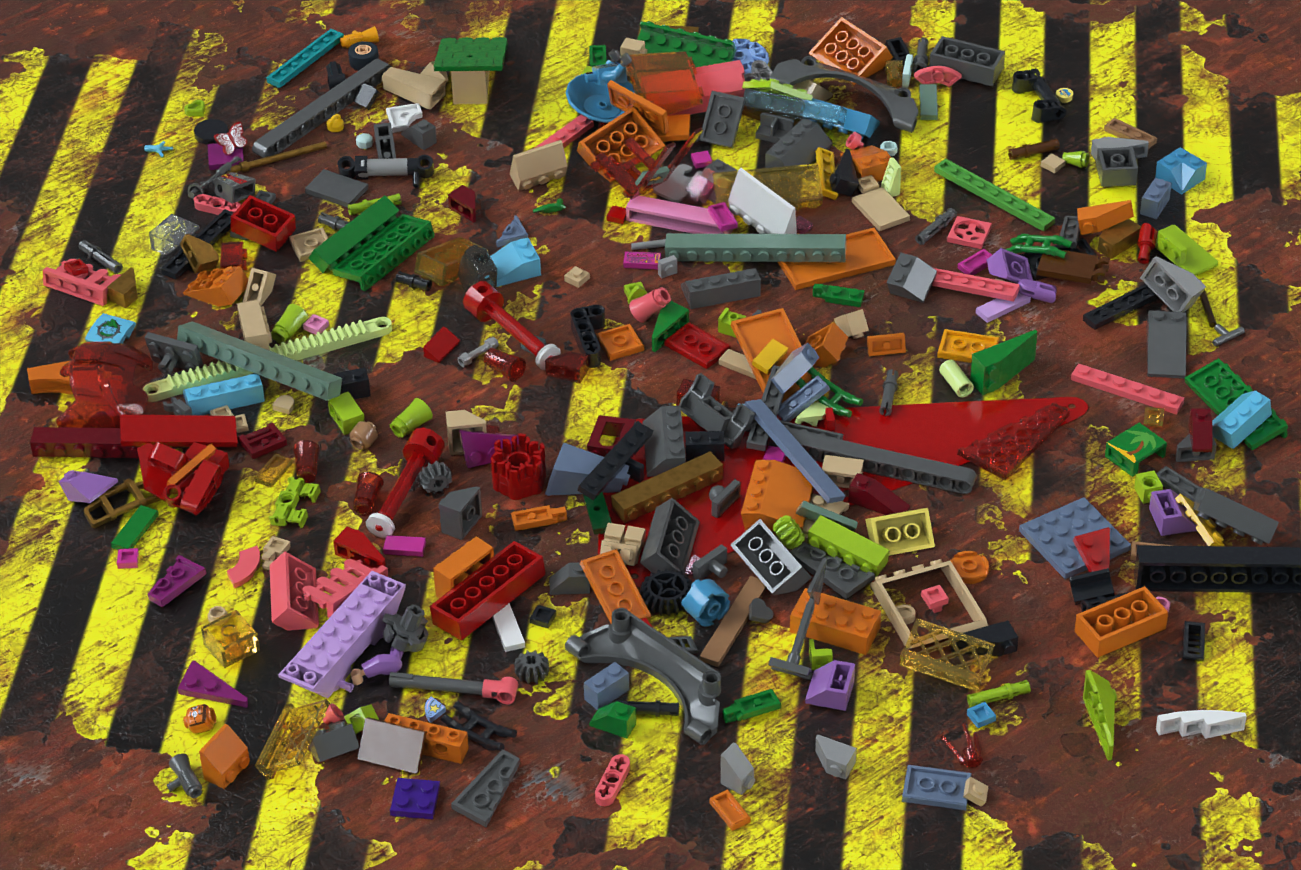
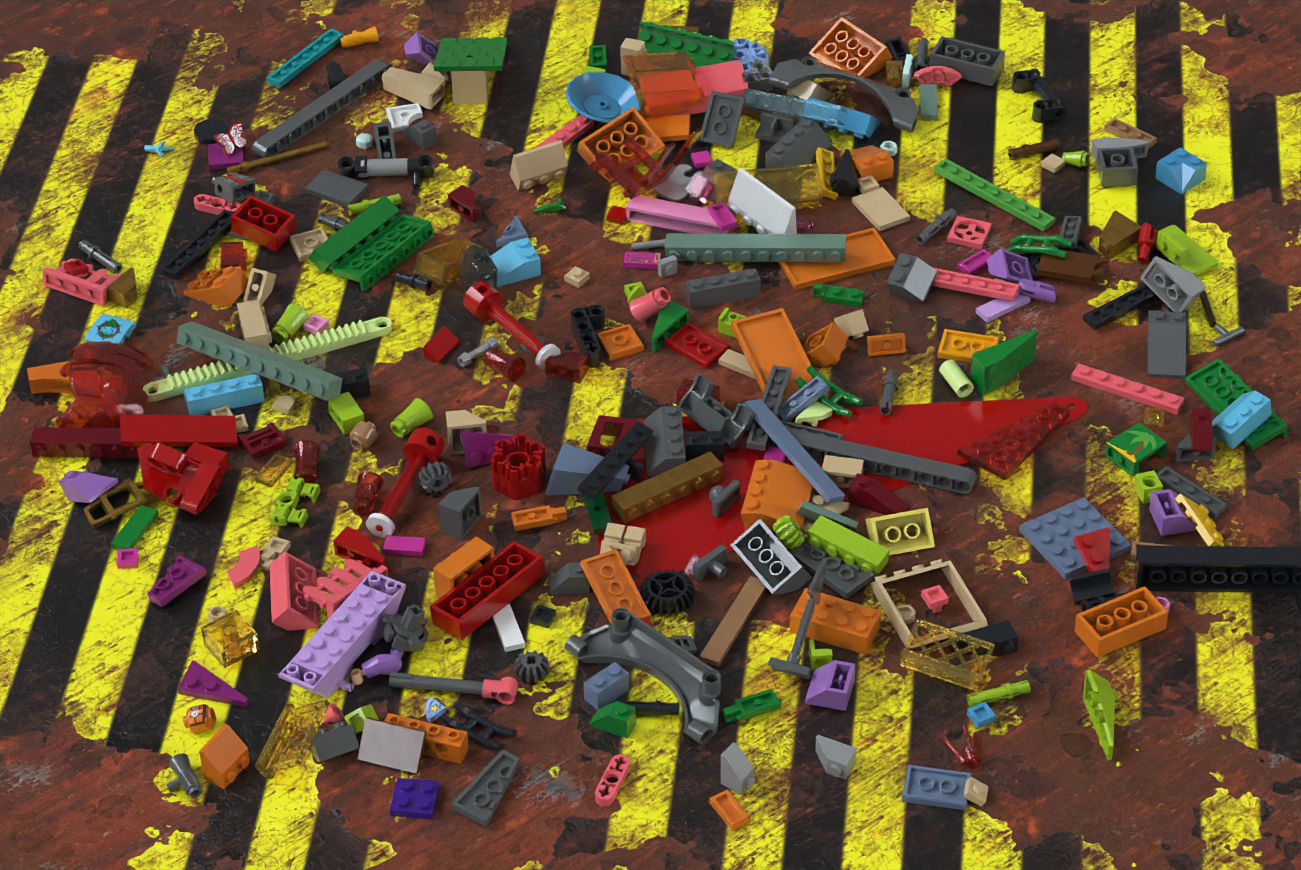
(170, 233): clear slope -> none
(172, 353): dark grey plate -> none
(177, 407): dark grey plate -> none
(192, 465): orange tile -> none
(196, 108): lime tile -> none
(196, 188): dark grey piece -> none
(199, 253): pearl gold slope -> none
(335, 123): yellow tile -> none
(362, 54): black wheel -> none
(366, 96): tile -> none
(421, 49): none -> medium lavender slope
(610, 70): dark azure torso -> none
(626, 99): orange tile -> none
(658, 177): sand green tile -> none
(670, 538): dark grey slope -> none
(706, 602): dark azure brick -> none
(759, 611): dark grey tile -> none
(769, 356): yellow tile -> none
(774, 87): lime plate -> none
(794, 367): slope -> none
(829, 419): red tile -> none
(854, 141): coral tile -> none
(892, 178): yellowish green slope -> none
(971, 566): orange tile -> none
(1064, 95): light yellow tile -> none
(1100, 217): orange slope -> none
(1155, 198): sand blue brick -> none
(1196, 628): black slope -> none
(1208, 722): white slope -> none
(1234, 515): dark grey slope -> none

